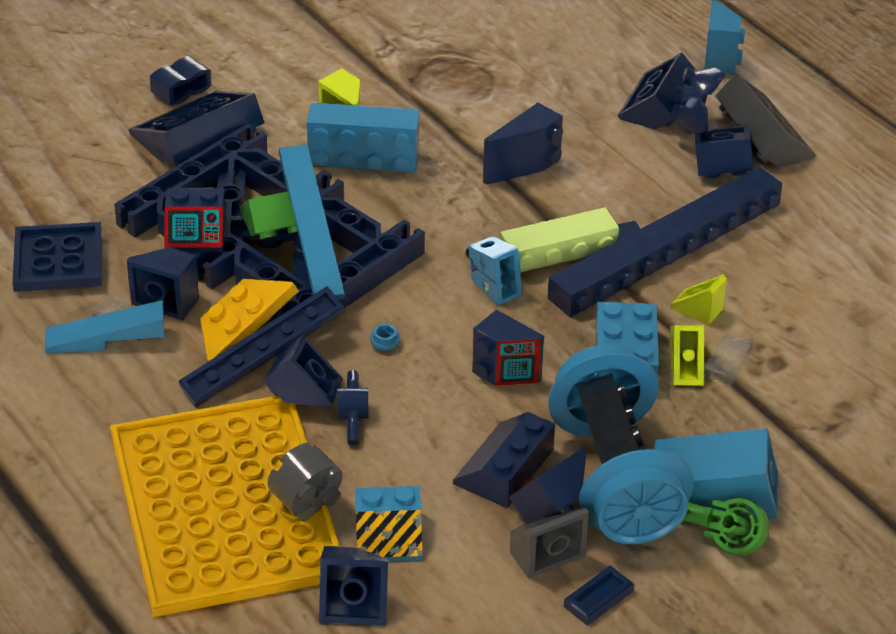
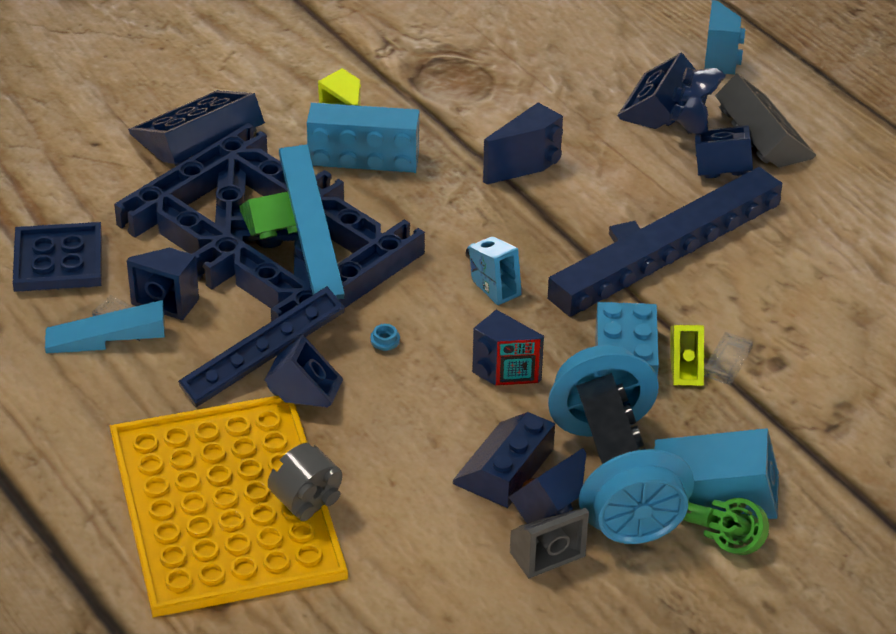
(180, 80): dark blue brick -> none
(195, 219): slope -> none
(243, 312): yellow wing -> none
(352, 405): dark blue piece -> none
(353, 586): dark blue slope -> none
(390, 522): slope -> none
(562, 238): yellowish green brick -> none
(598, 595): dark blue tile -> none
(702, 300): neon yellow slope -> none

